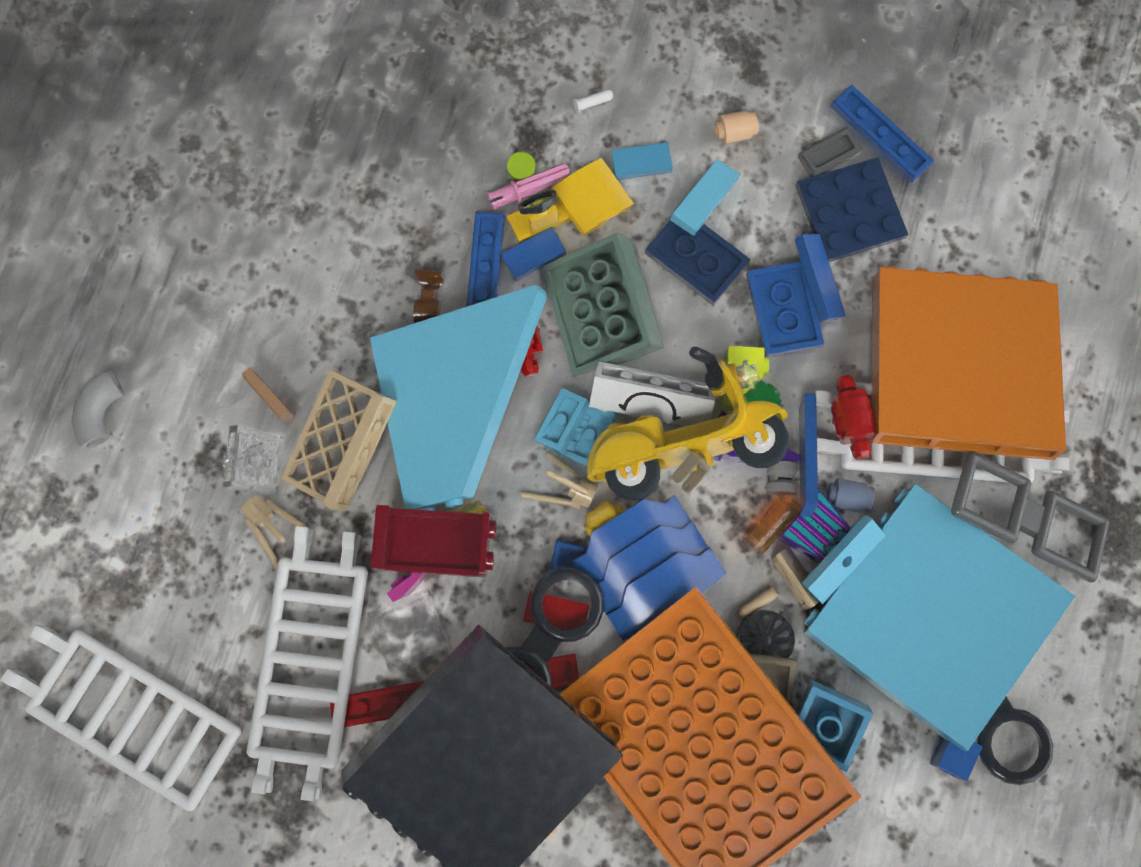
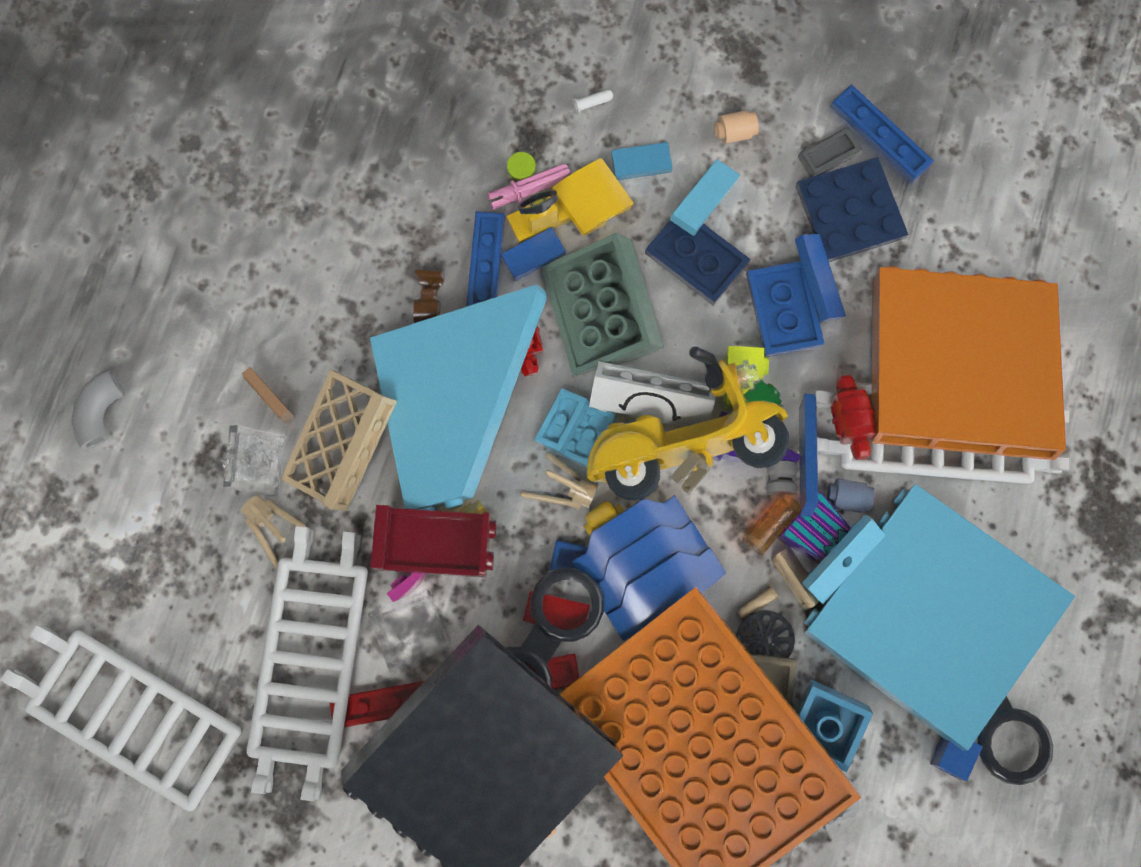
(1031, 517): dark grey bar -> none

